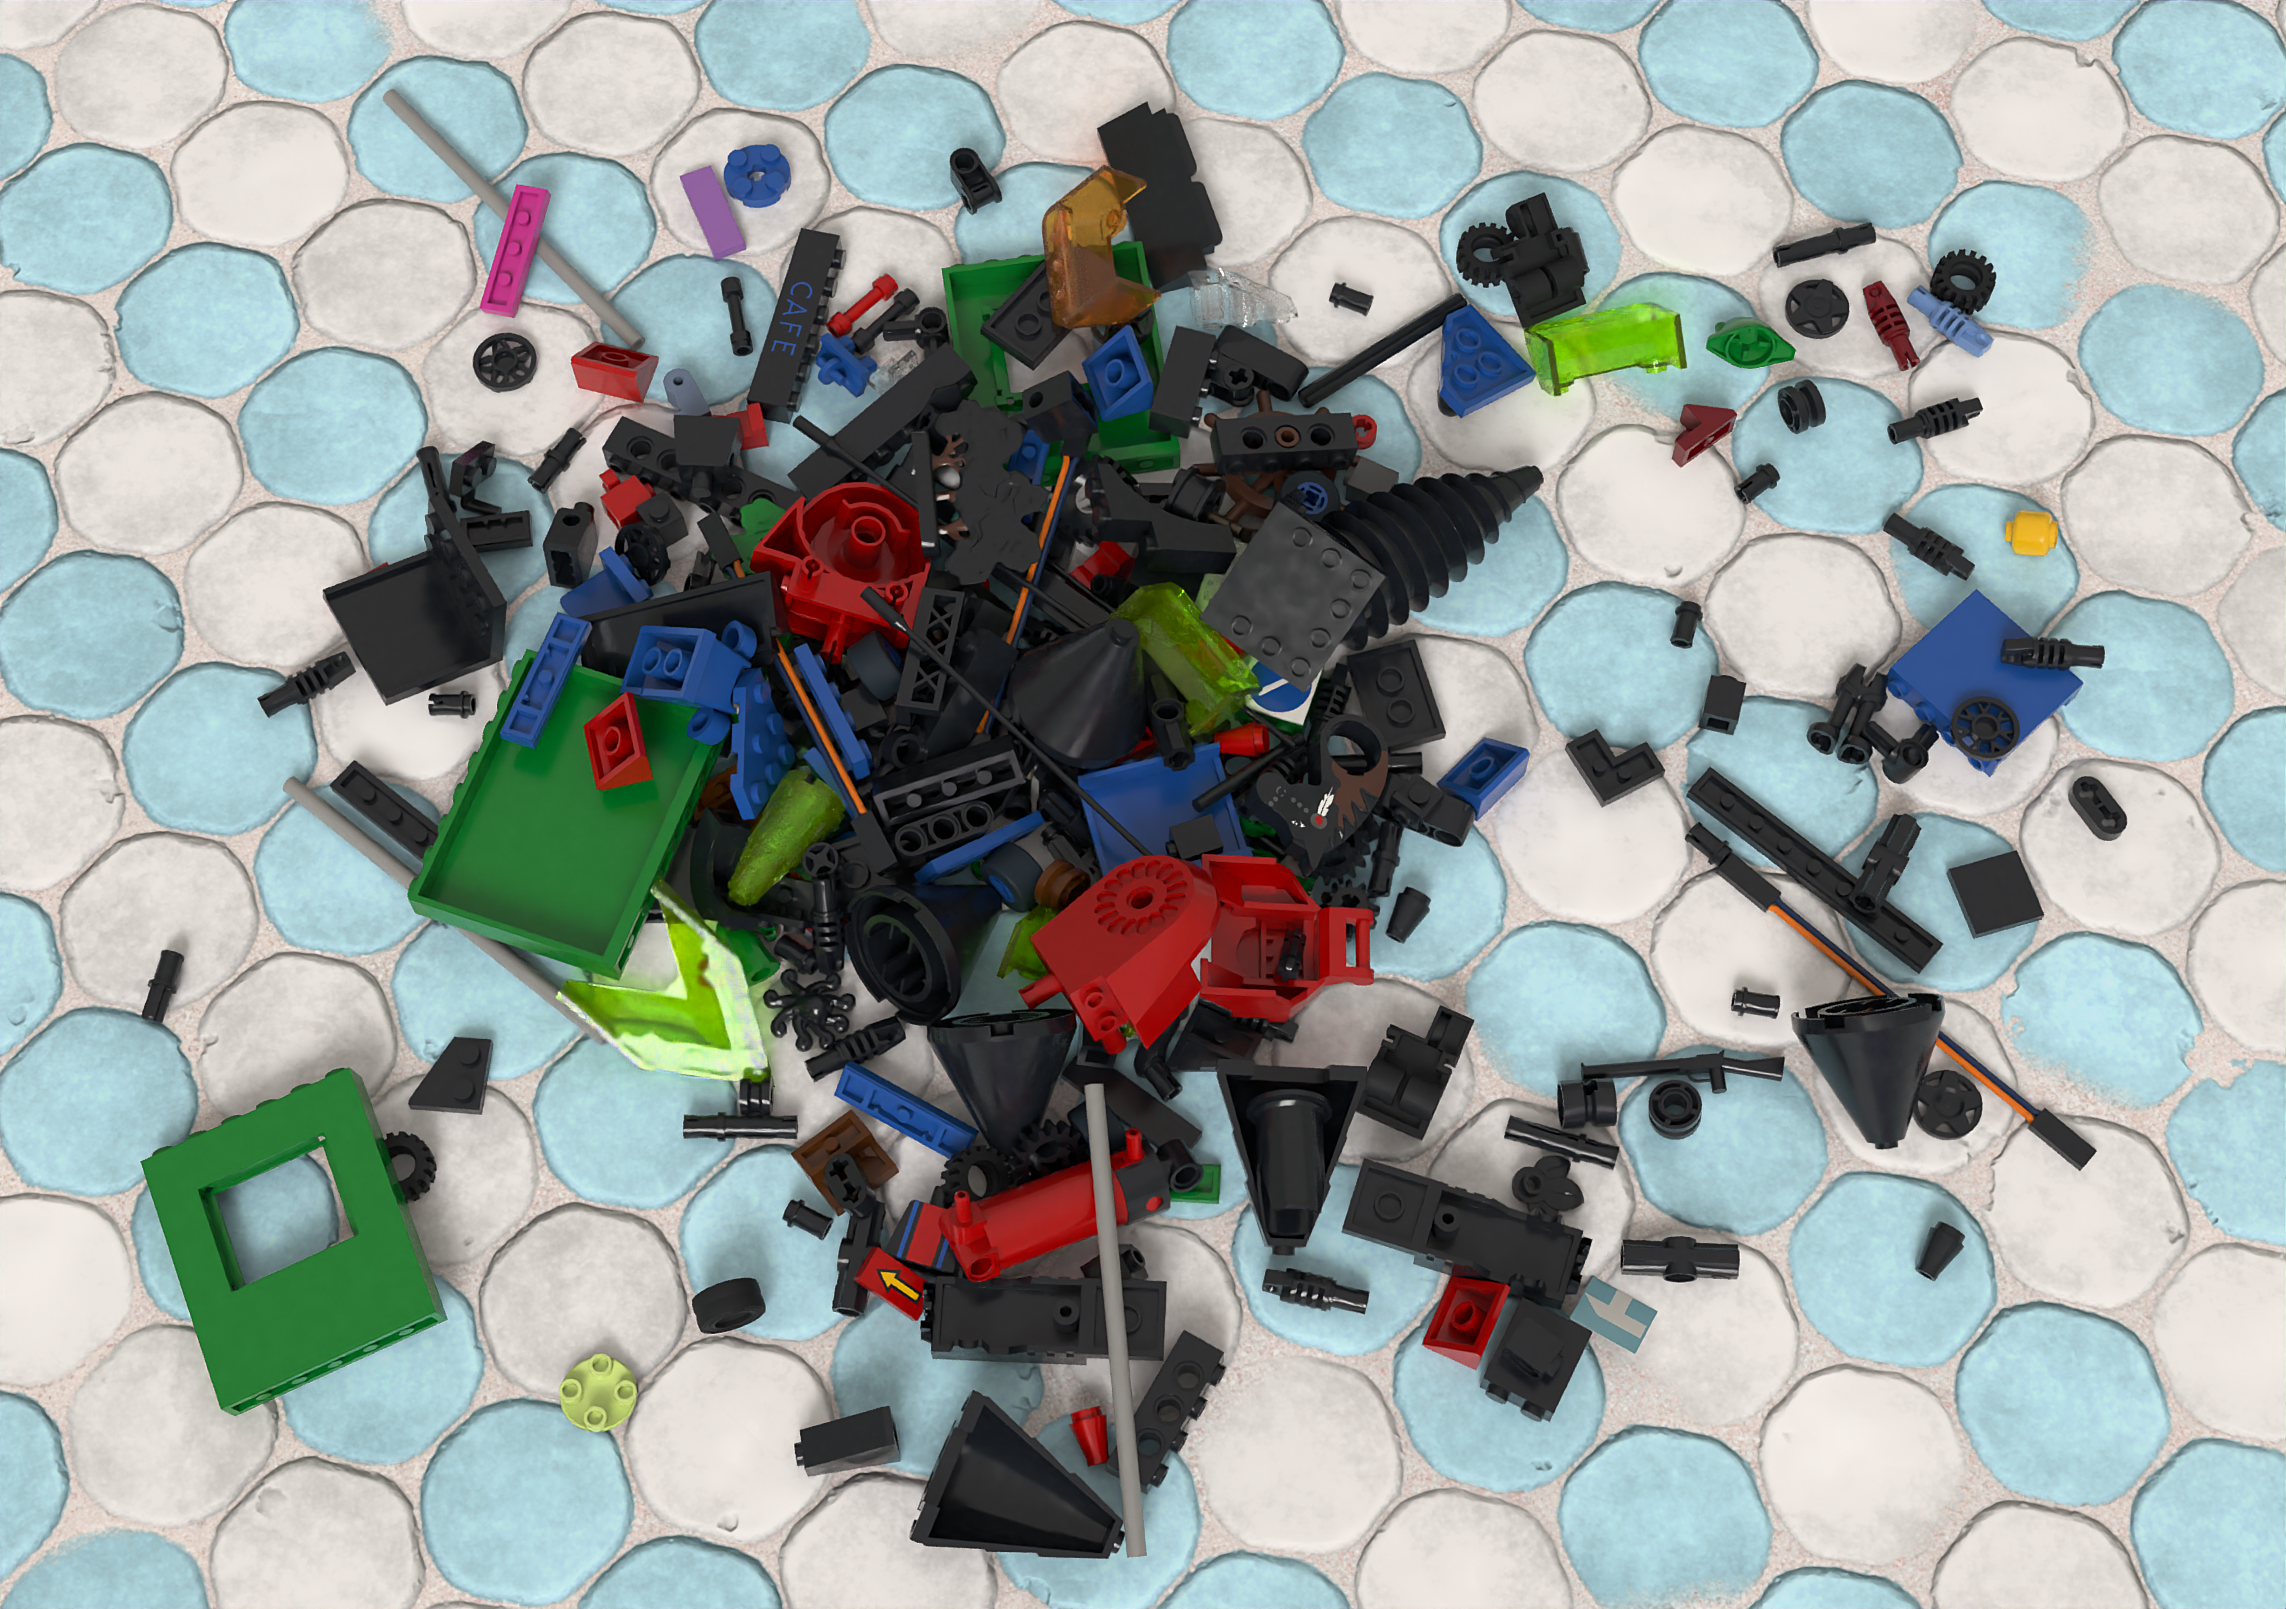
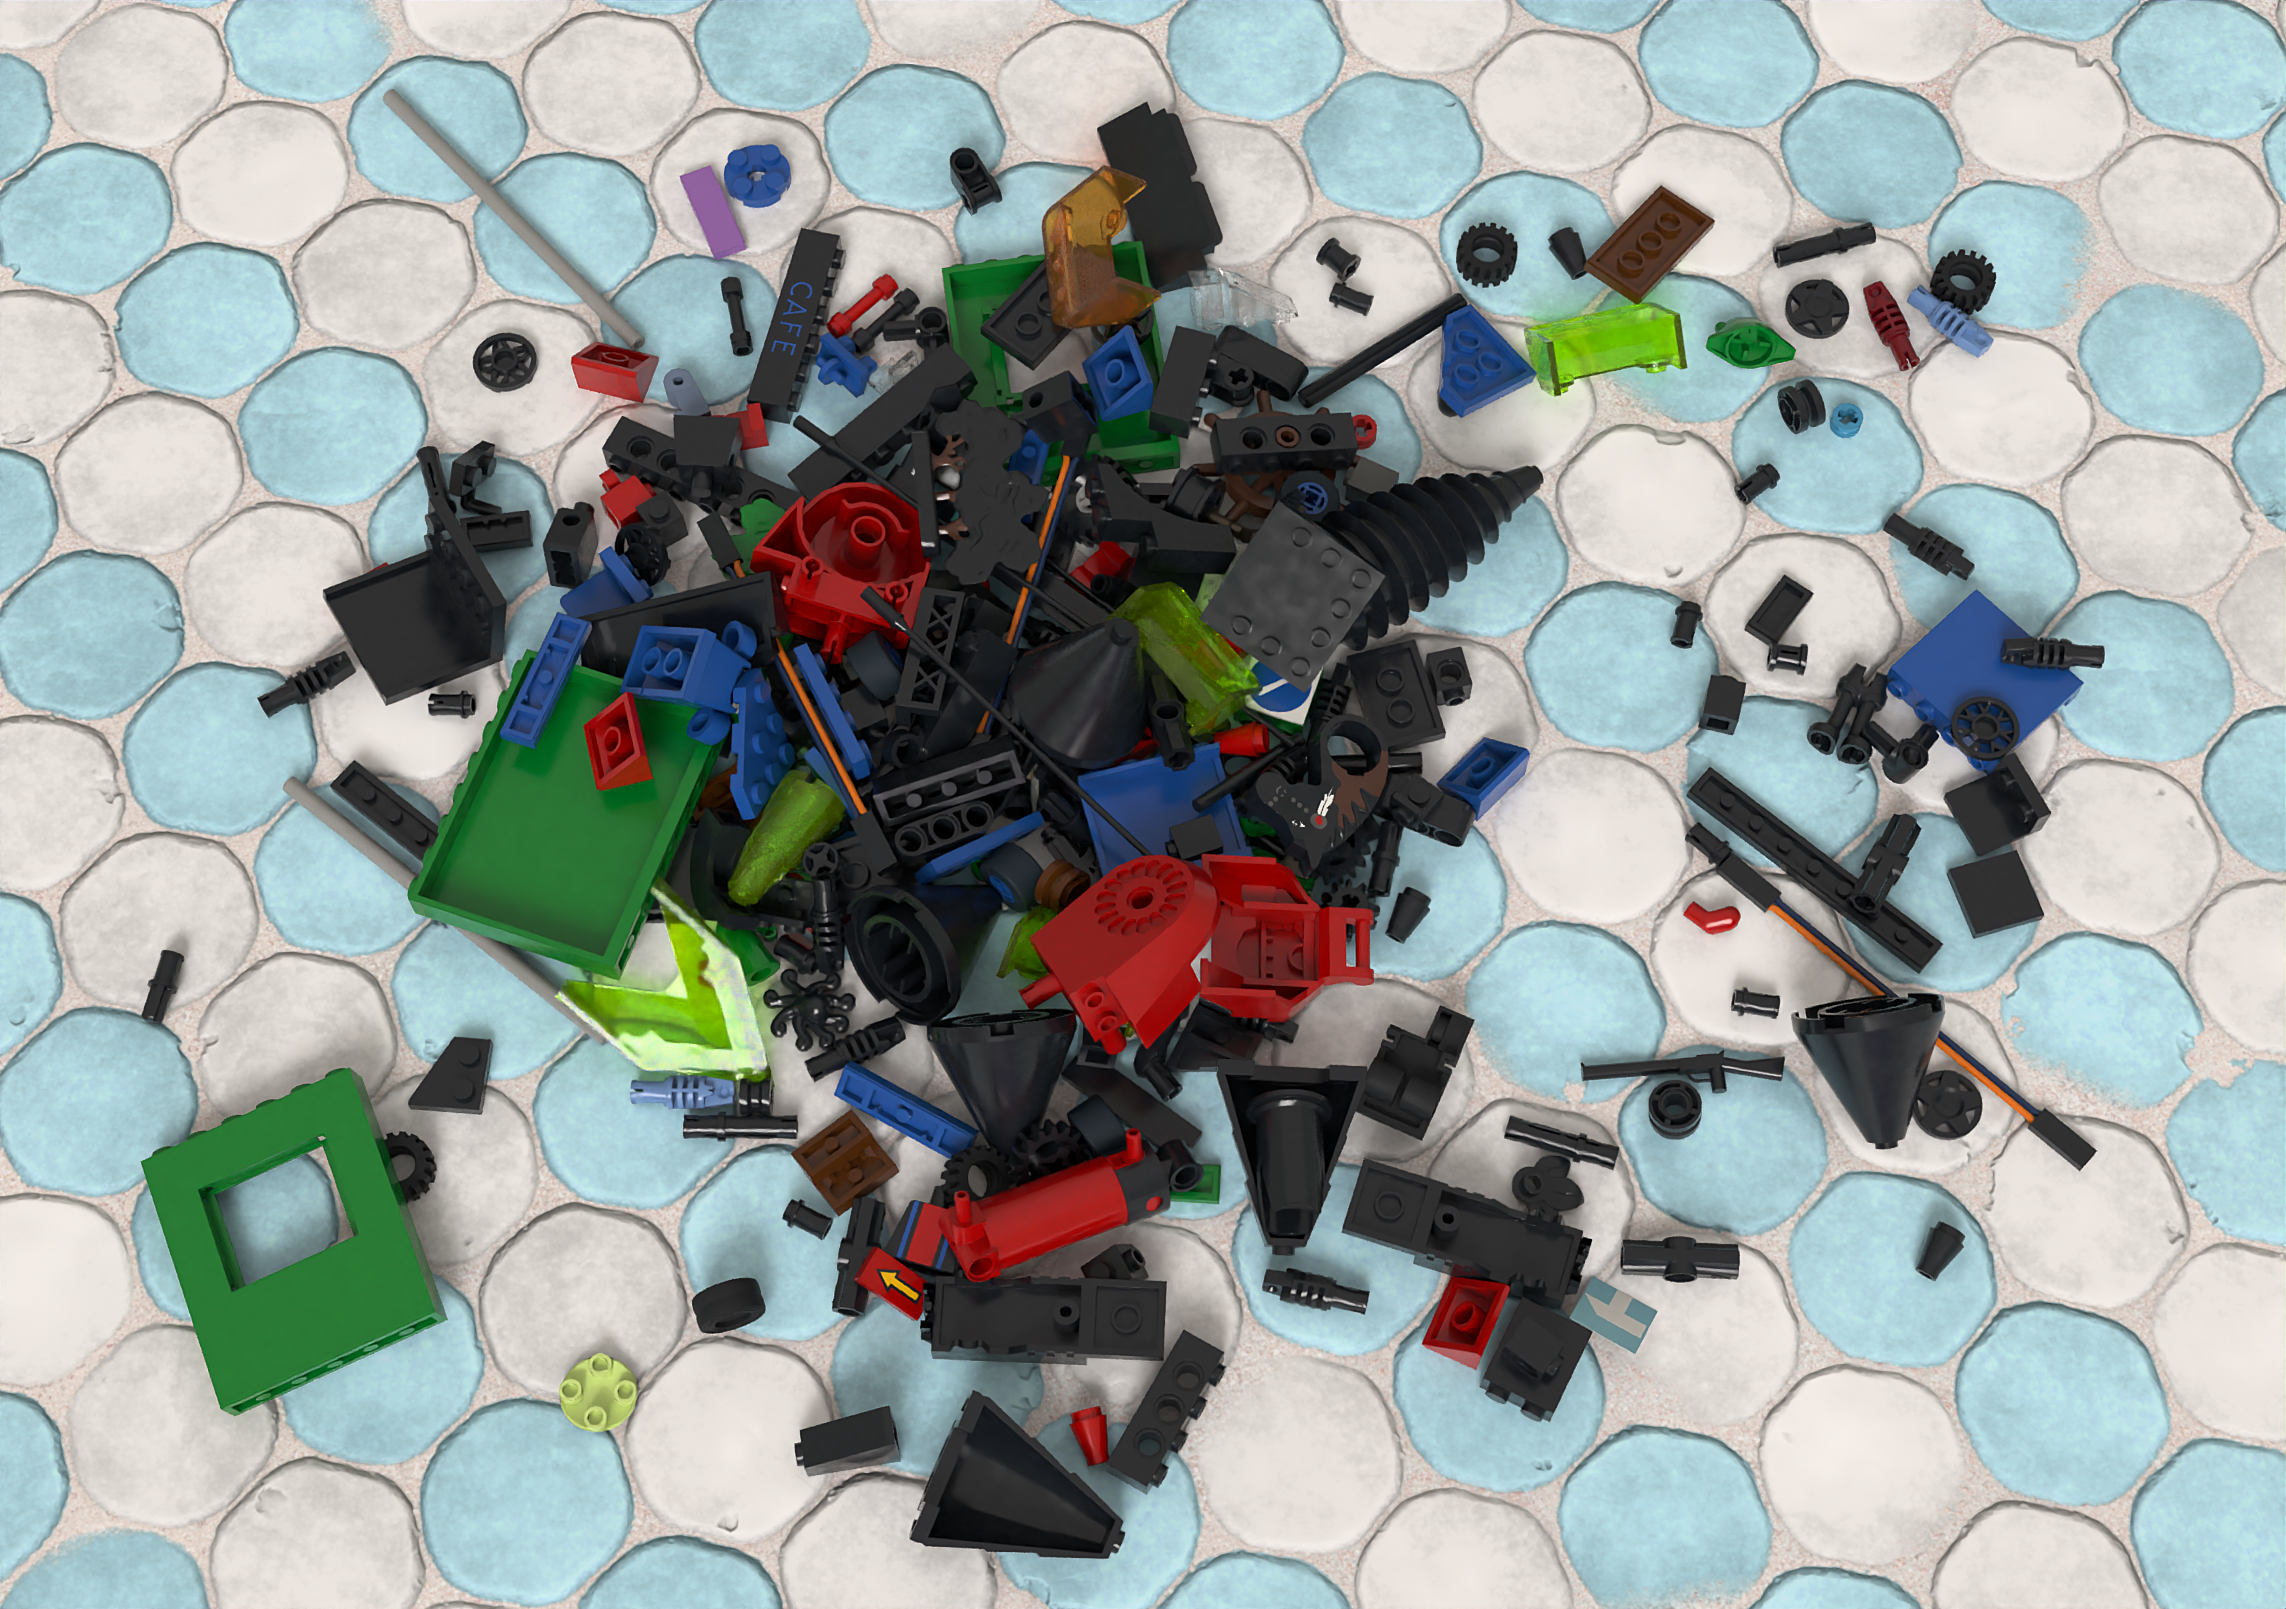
(515, 251): dark pink plate -> none
(557, 460): black pin -> none
(685, 1092): none -> medium blue hinge
(702, 571): black plate -> none
(844, 1189): black beam -> none
(1115, 1321): light grey piece -> none
(1291, 954): black axle -> none
(1338, 259): none -> black bush
(1448, 663): none -> black brick
(1538, 268): black plate -> none
(1586, 1103): black wheel -> none
(1610, 775): black plate -> none
(1649, 245): none -> reddish brown tile
(1703, 428): dark red slope -> none
(1713, 921): none -> red arm
(1779, 610): none -> black tile
(1787, 657): none -> black bush
(1853, 427): none -> dark azure bush
(1935, 420): black hinge -> none
(1998, 807): none -> black bracket
(2032, 533): yellow head -> none
(2097, 808): black beam -> none

